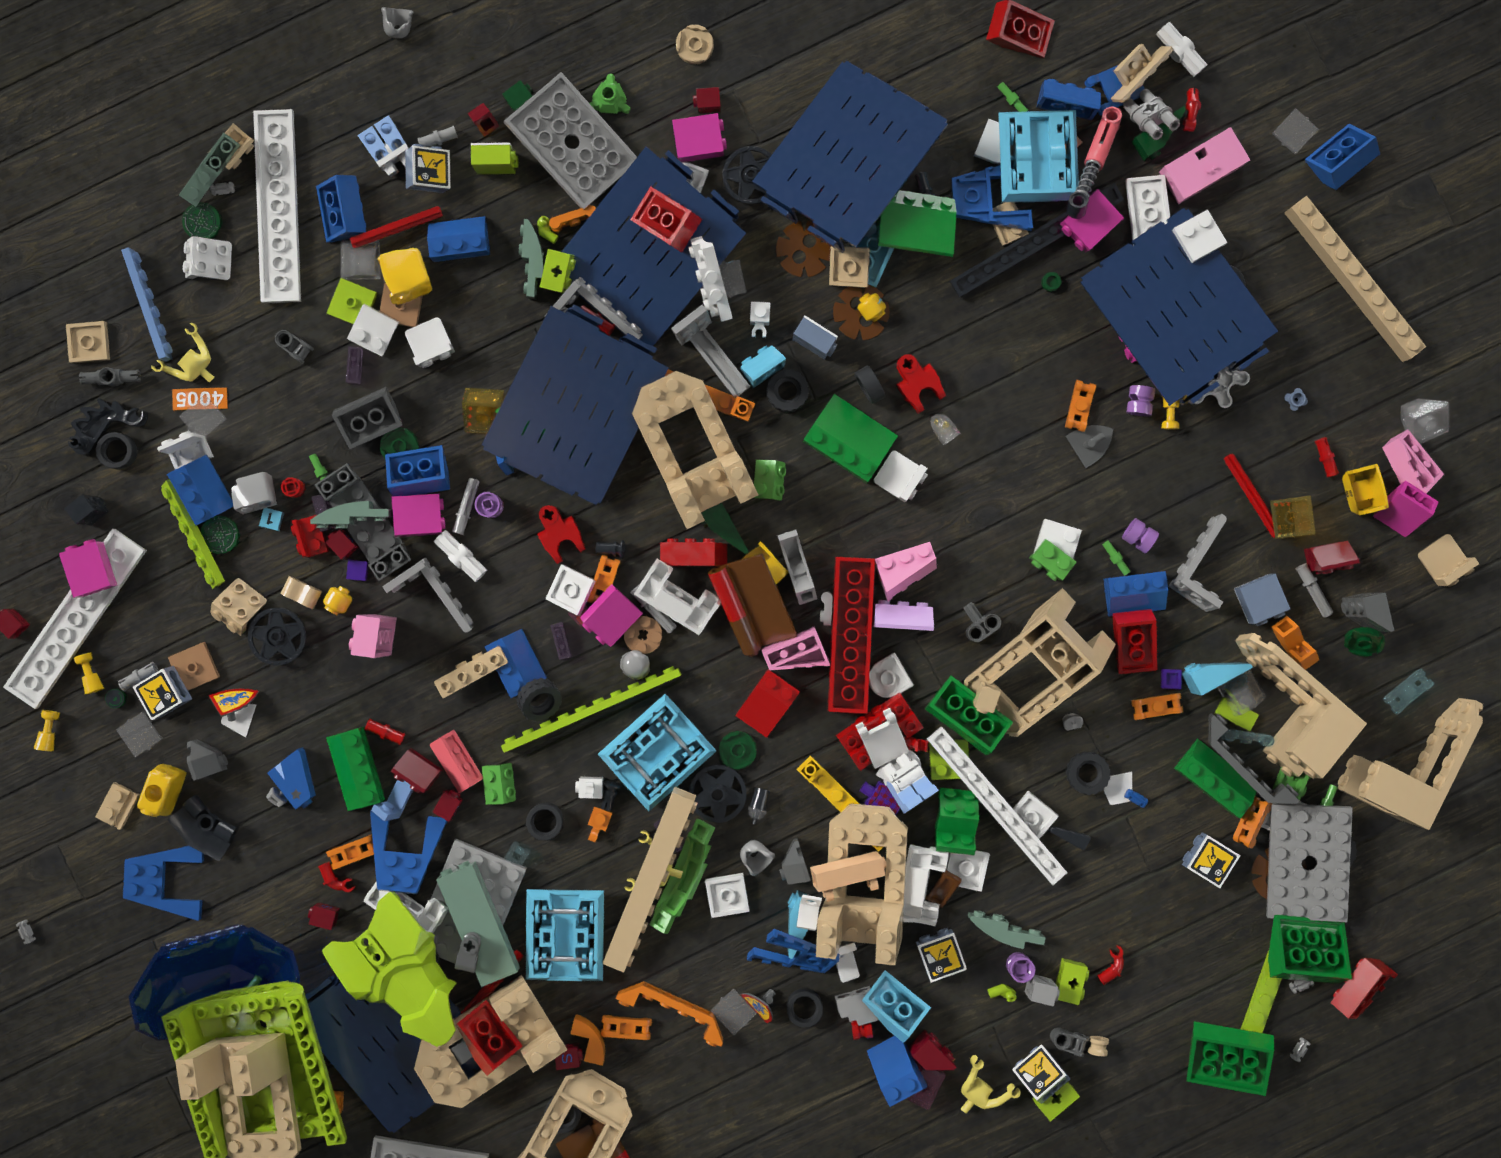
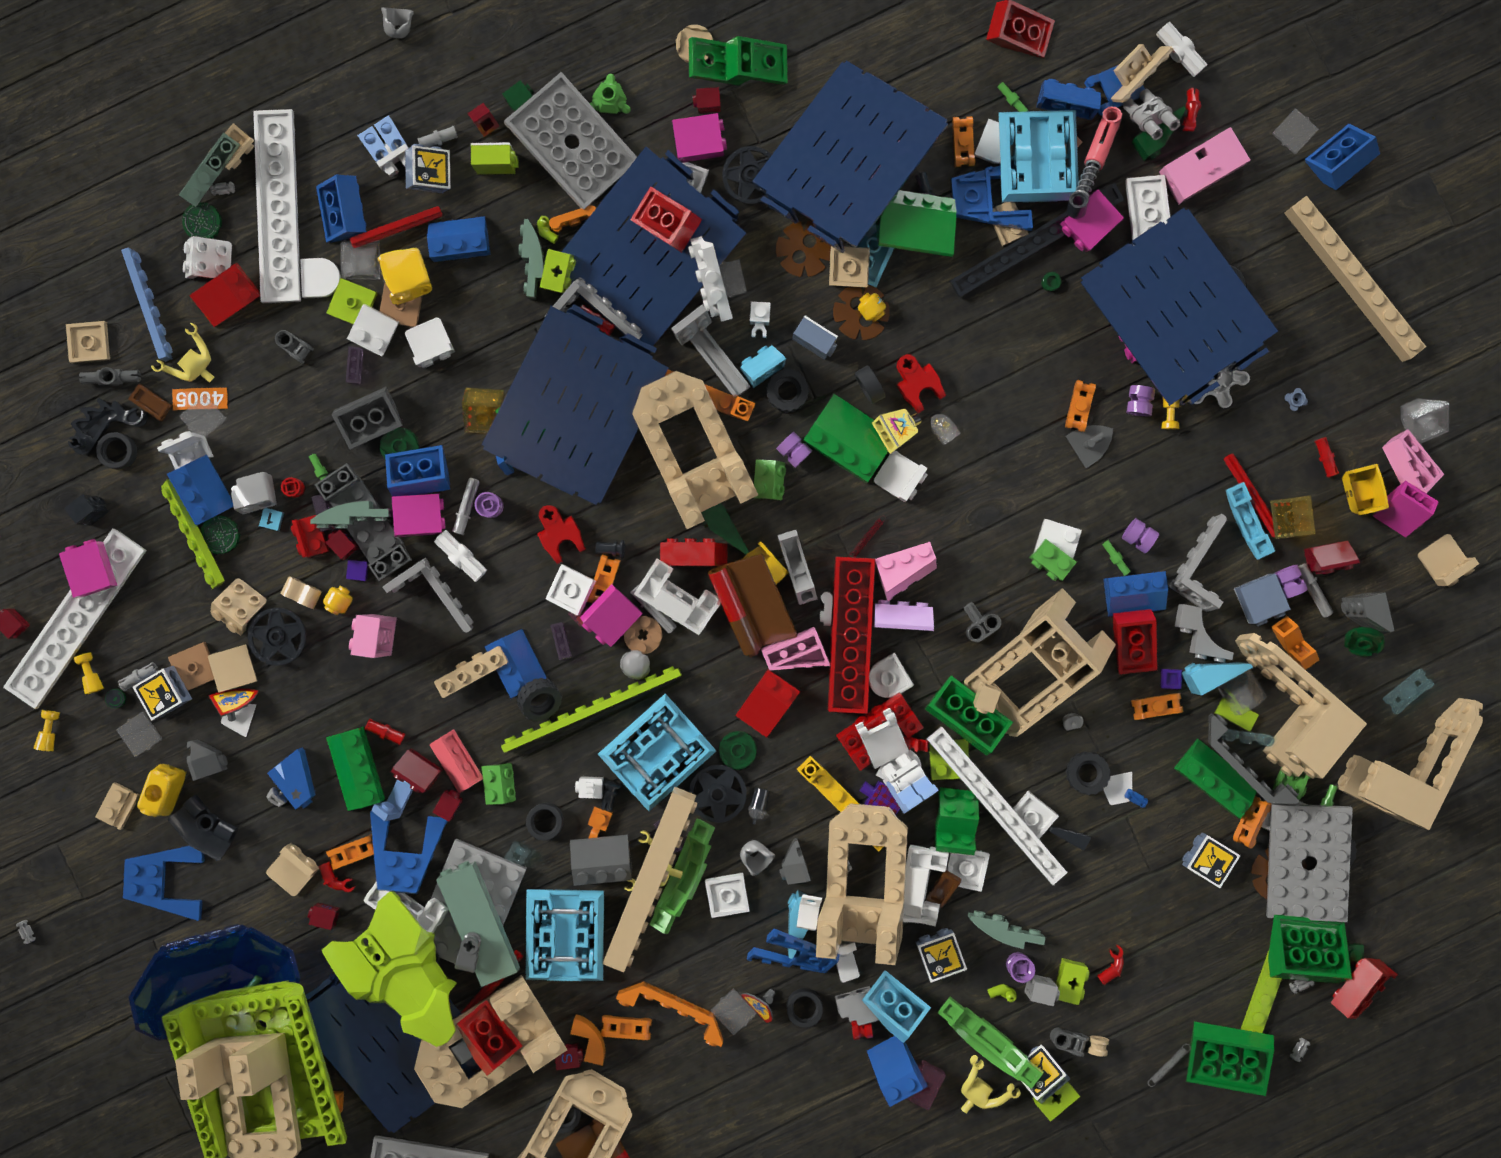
(150, 402): none -> reddish brown tile
(225, 294): none -> red slope
(232, 668): none -> tan tile
(292, 869): none -> tan bracket
(318, 277): none -> white tile
(600, 860): none -> dark grey slope
(737, 60): none -> green bracket
(794, 449): none -> medium lavender wheel
(848, 871): light nougat brick -> none
(865, 543): none -> dark red piece
(896, 428): none -> light yellow torso
(931, 1054): dark red slope -> none
(963, 142): none -> orange plate
(990, 1042): none -> bright green piece
(1168, 1063): none -> light grey piece
(1190, 619): none -> light grey arch
(1199, 236): white plate -> none
(1248, 521): none -> medium azure slope
(1291, 581): none -> medium lavender wheel
(1356, 953): none -> dark green plate

